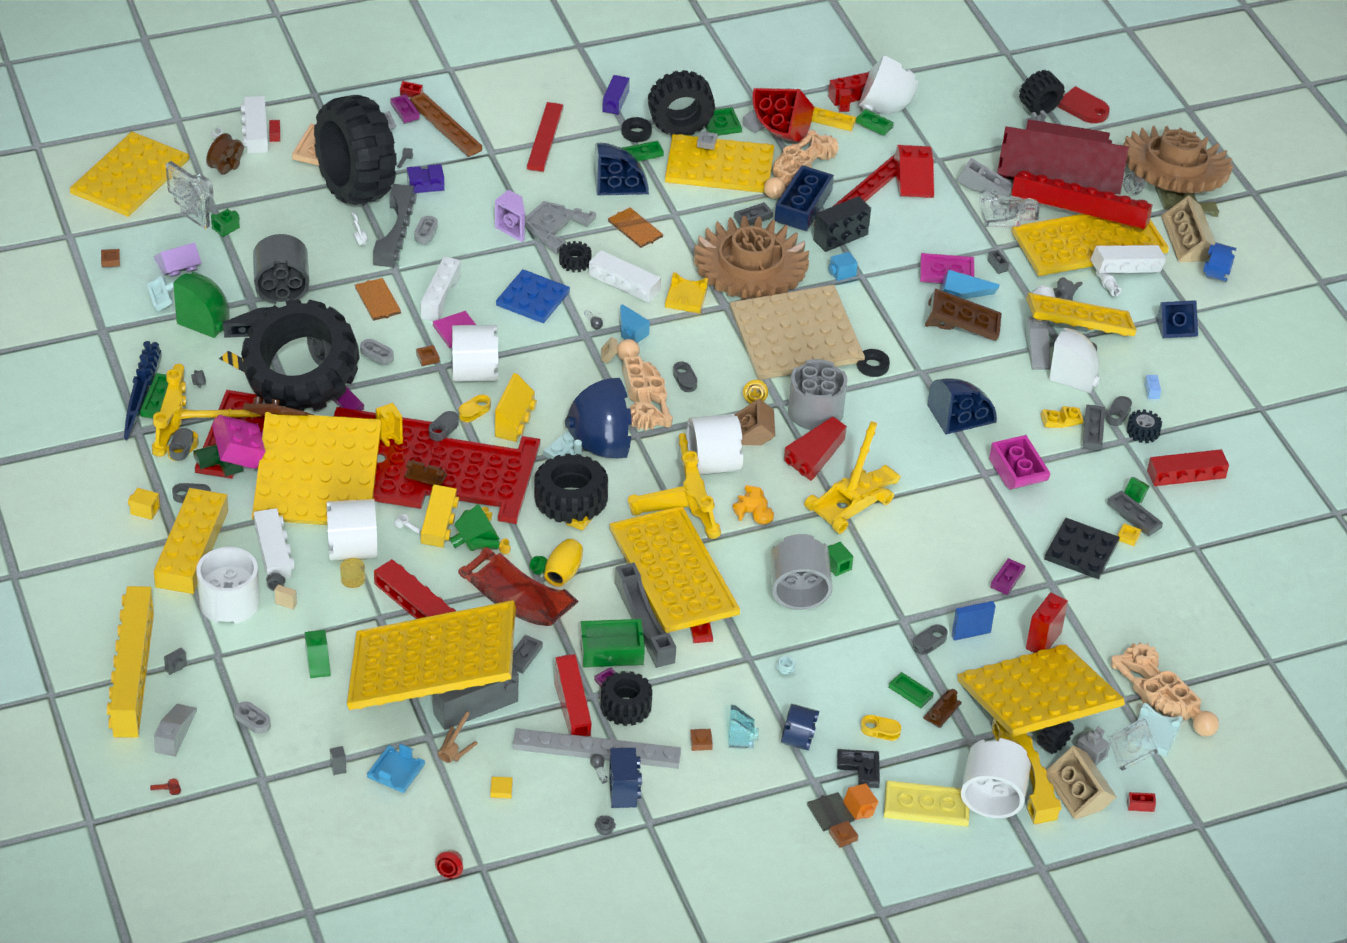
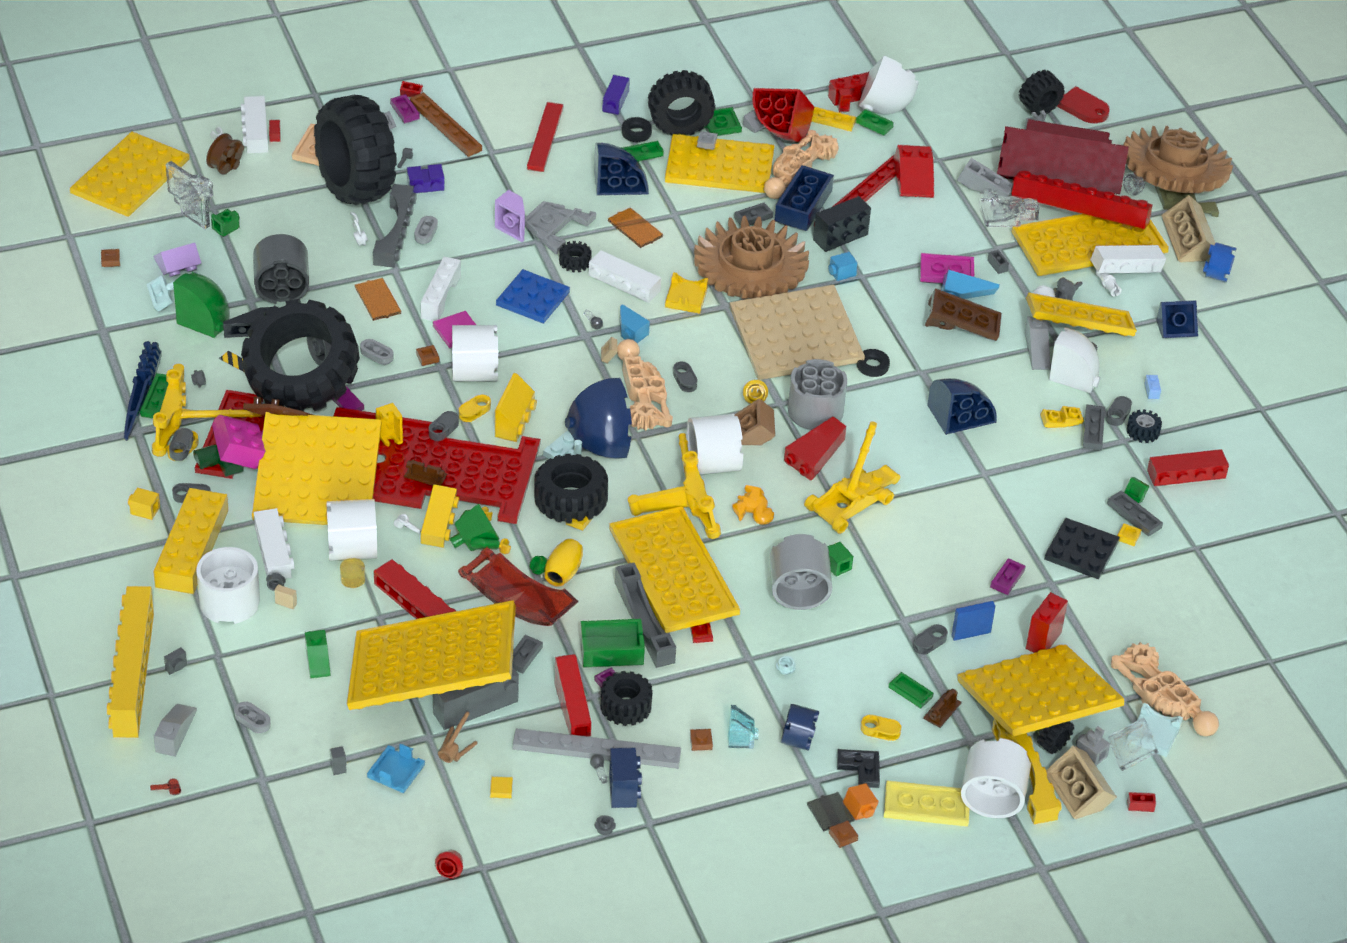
(1018, 462): dark pink brick -> none

